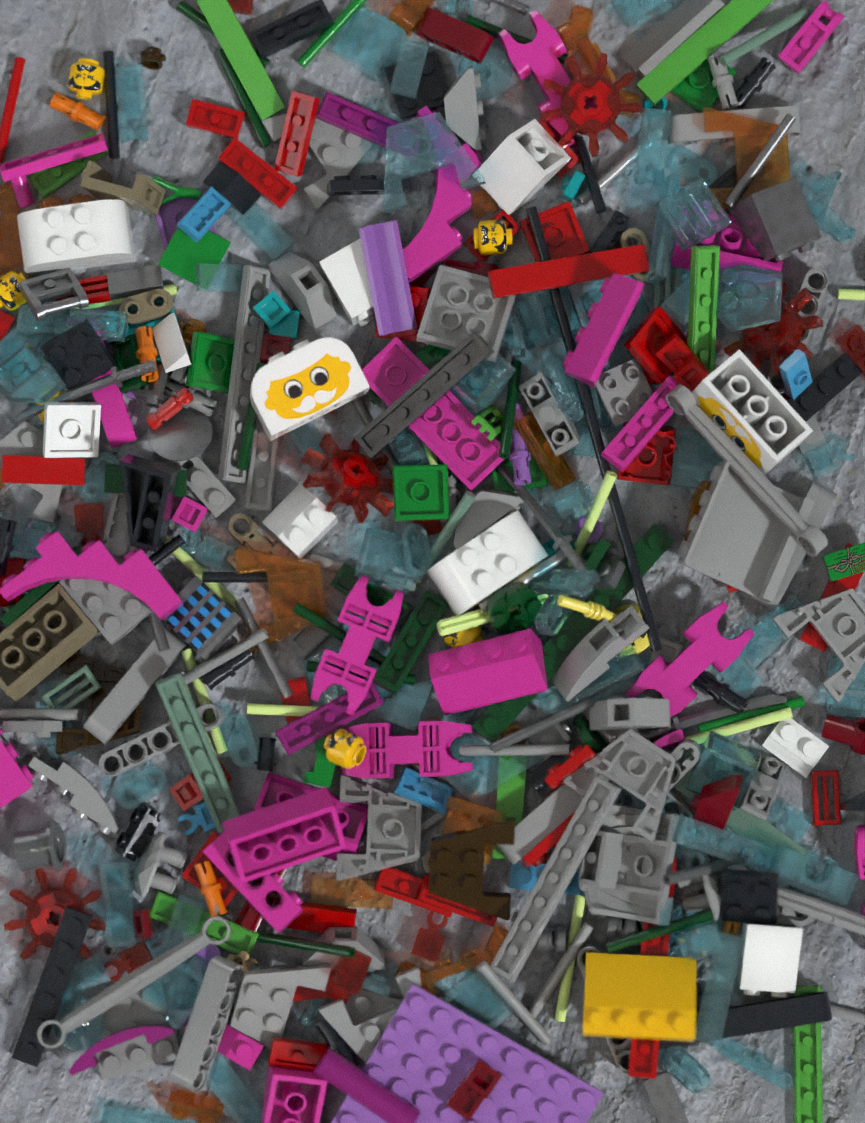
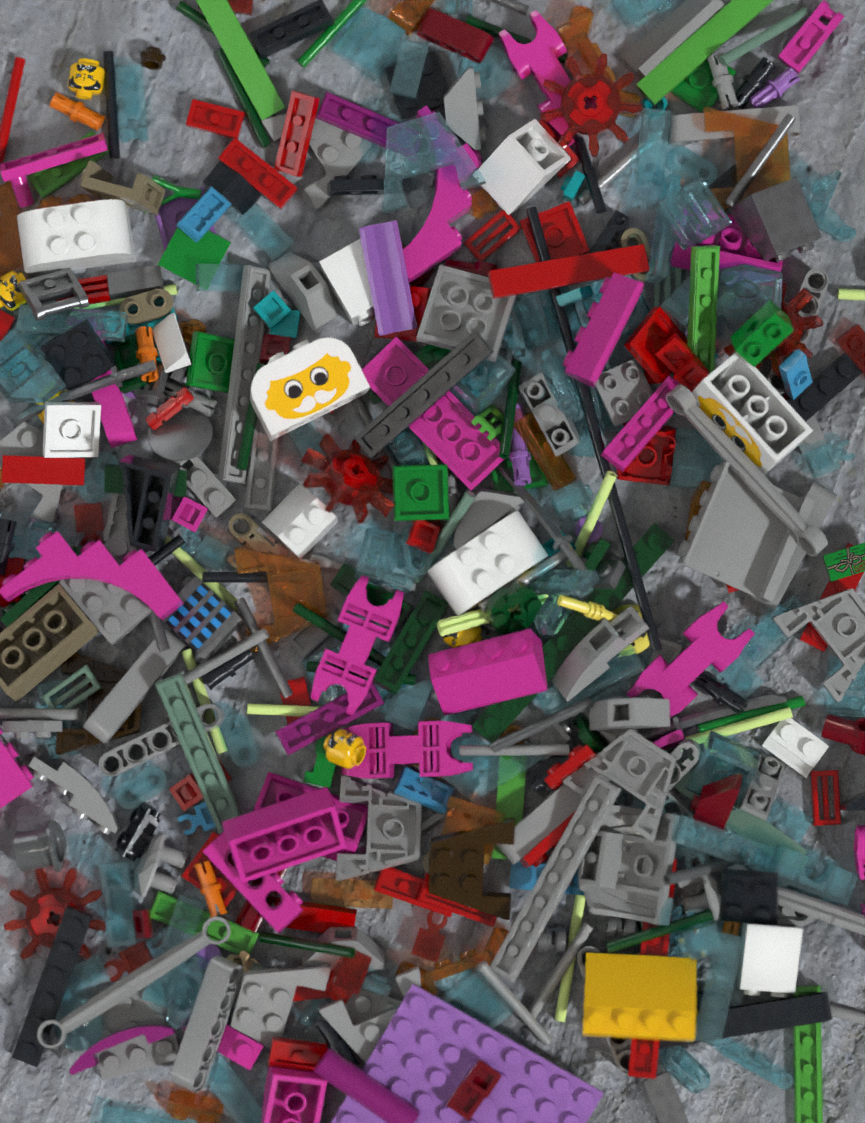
(266, 754): black pin -> none
(423, 535): none -> red tile
(492, 237): yellow head -> none
(575, 296): none -> teal tile
(762, 333): none -> green brick
(774, 88): none -> medium lavender axle

